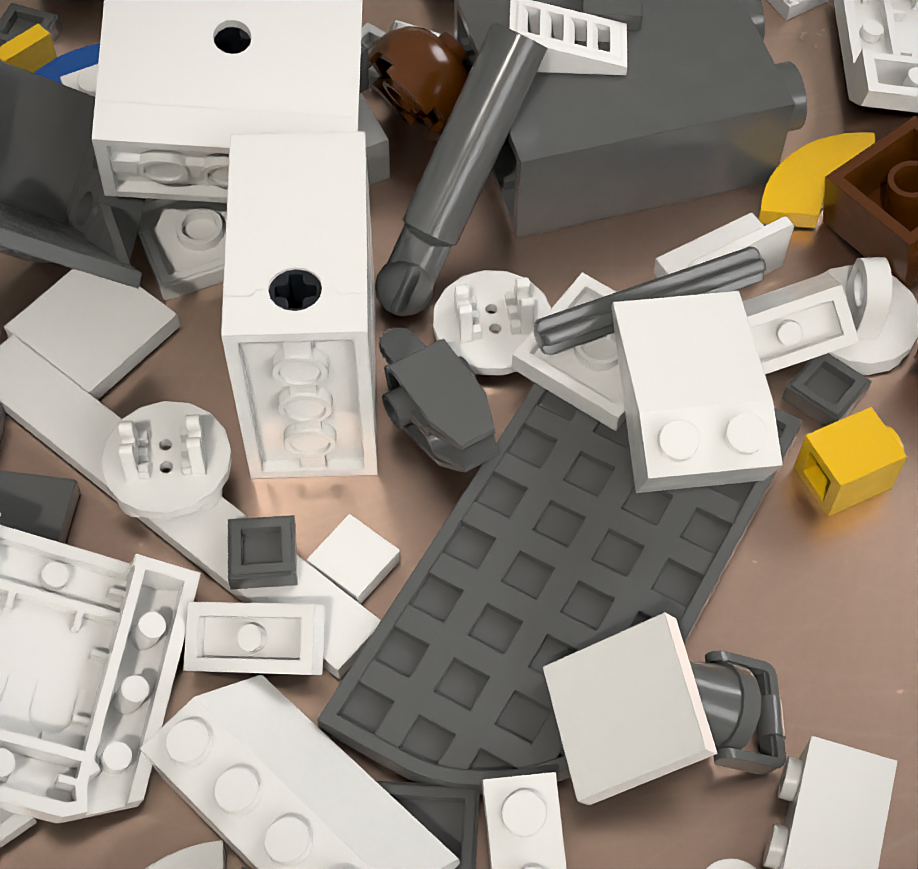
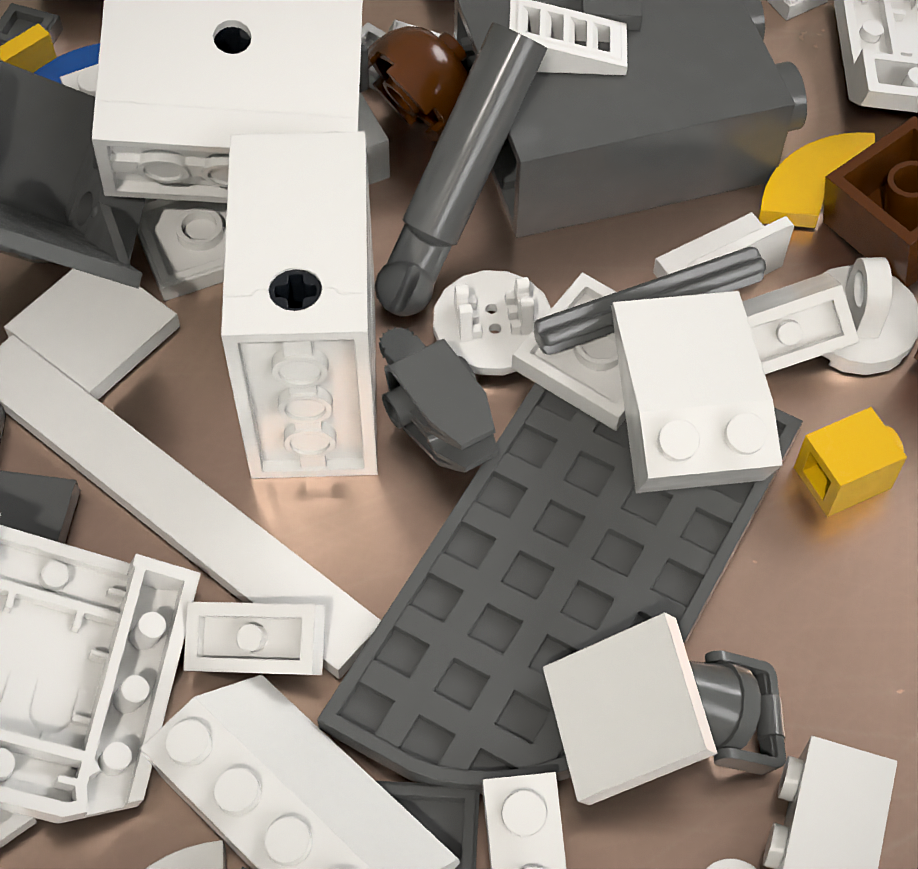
(135, 461): white plate -> none
(262, 552): dark grey tile -> none
(355, 558): white tile -> none
(826, 389): dark grey tile -> none

